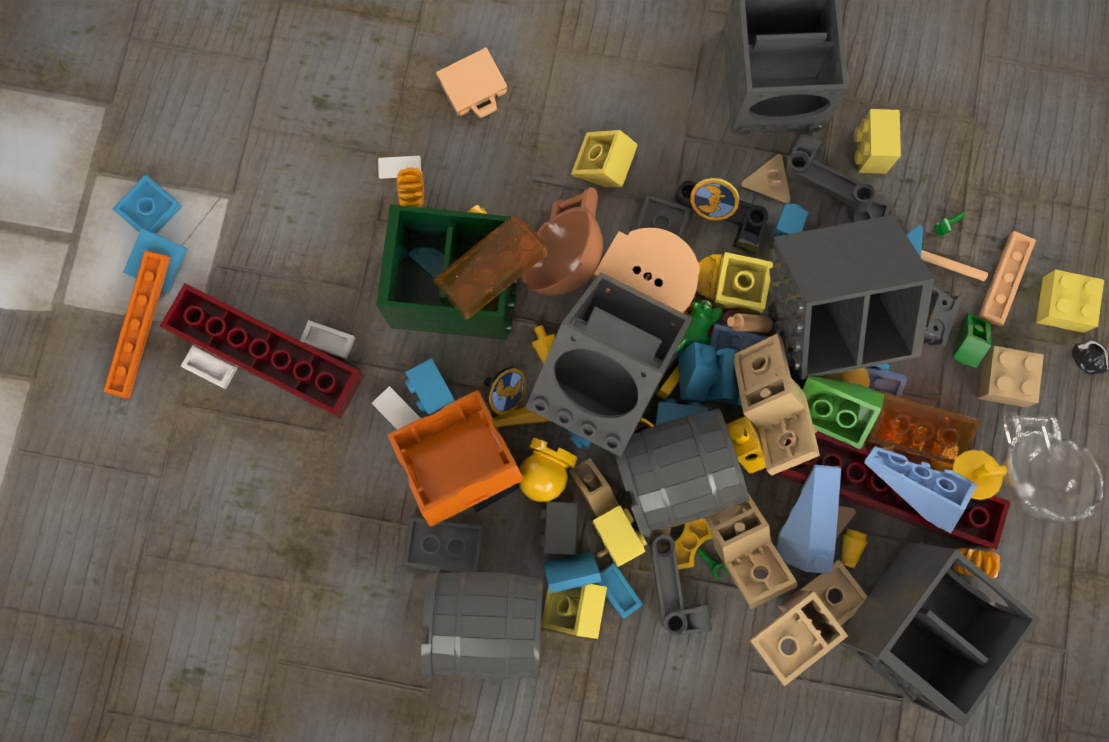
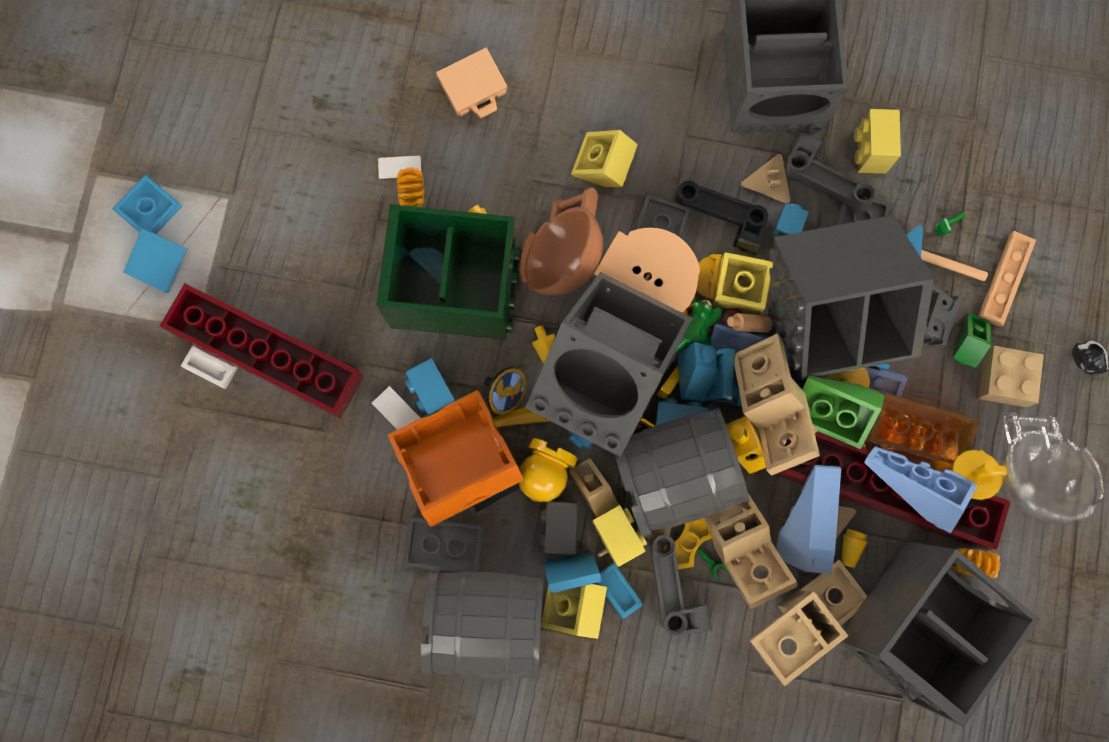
(137, 324): orange tile -> none
(327, 339): white tile -> none
(491, 266): clear orange slope -> none
(714, 199): shield -> none
(1070, 301): light yellow brick -> none

